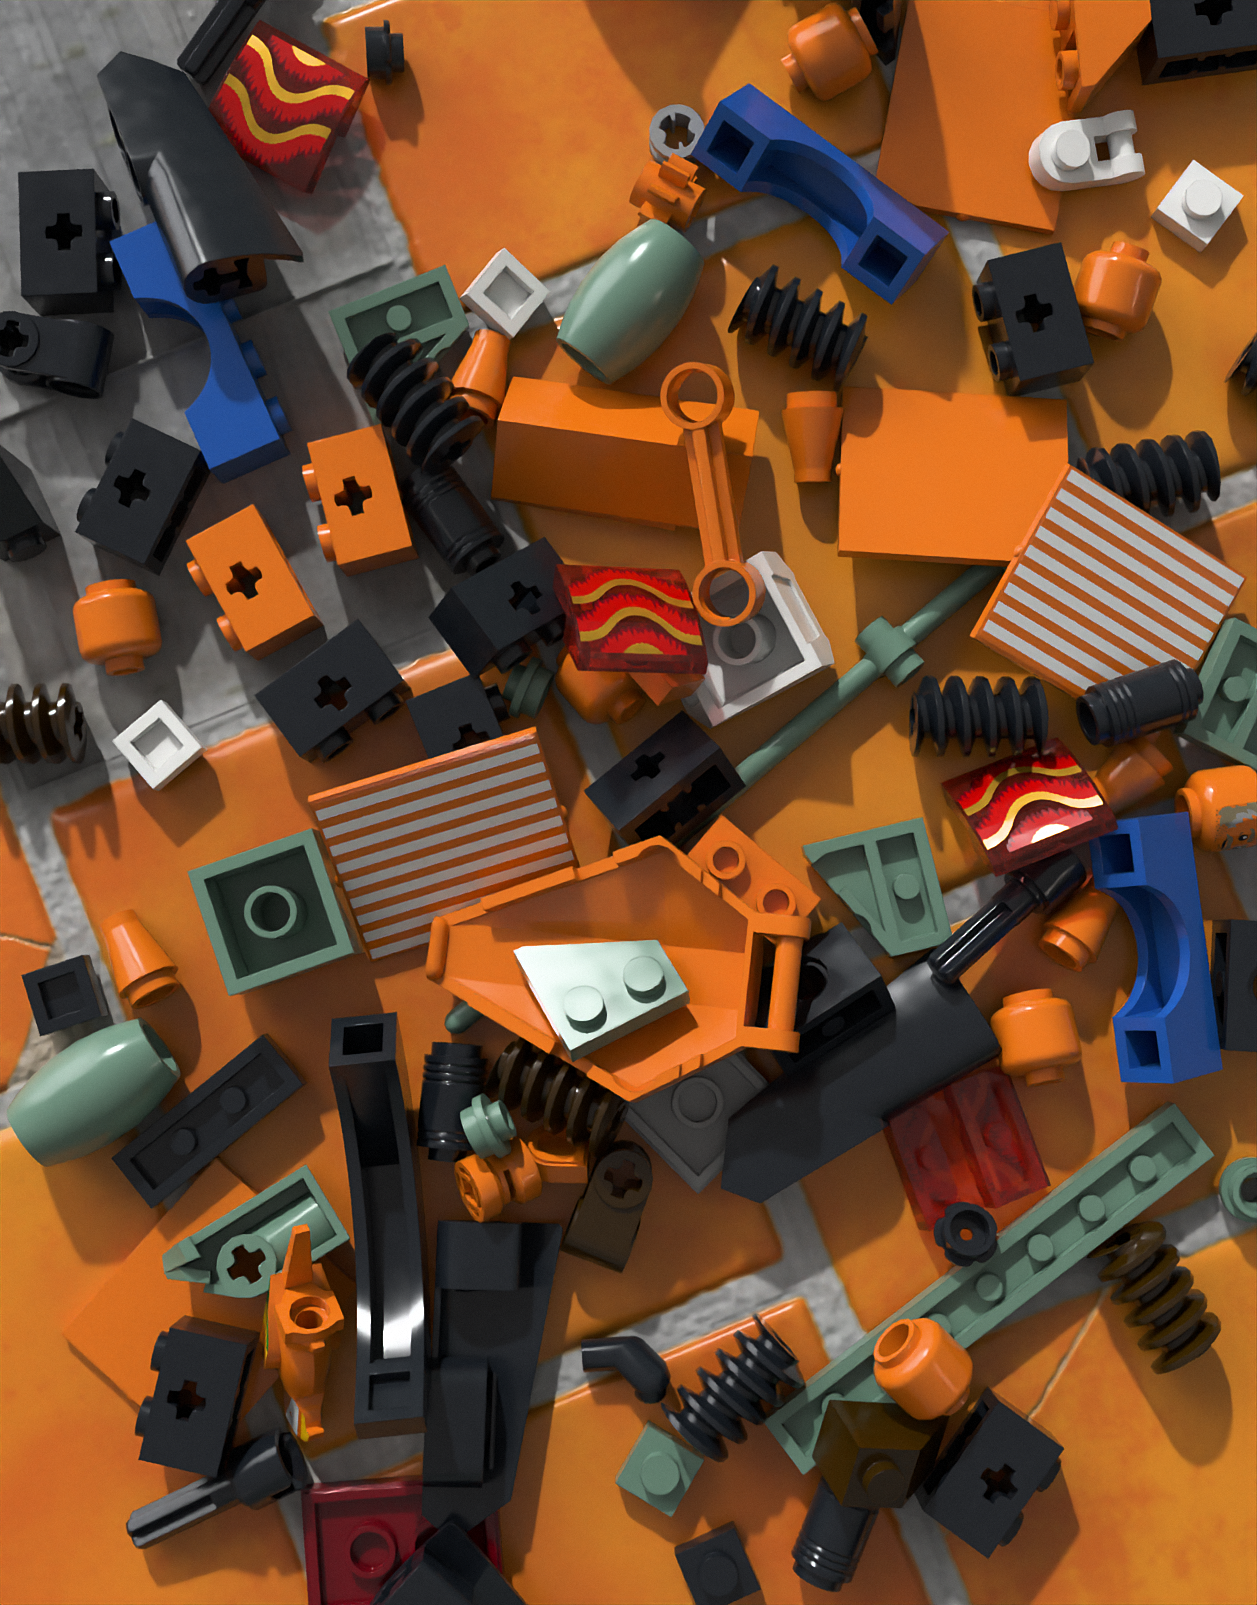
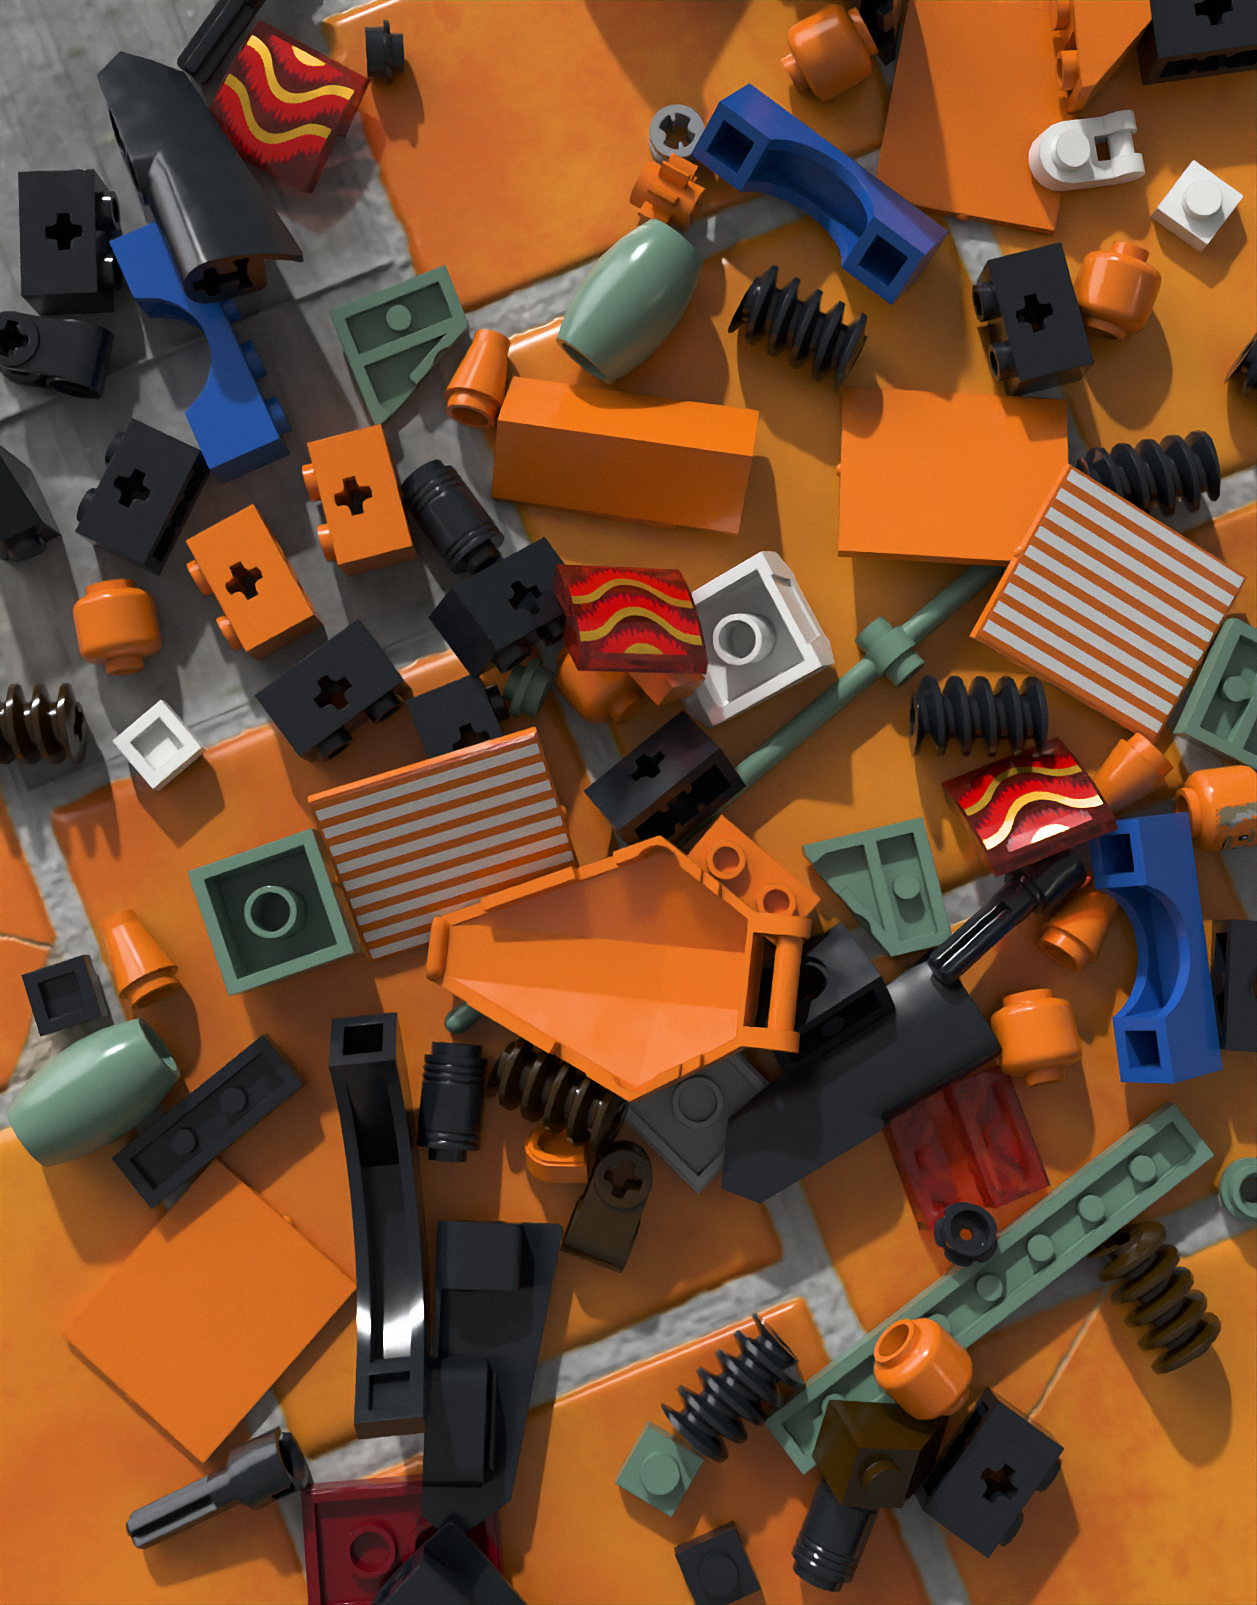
(221, 1364): black brick -> none
(257, 1225): sand green piece -> none
(301, 1333): orange animal -> none
(411, 404): black piece -> none
(488, 1127): sand green plate -> none
(496, 1181): orange wheel -> none
(504, 294): white plate -> none
(601, 989): wing -> none
(633, 1360): black arm -> none
(712, 493): orange piece -> none
(812, 434): orange cone -> none
(1139, 703): black head -> none

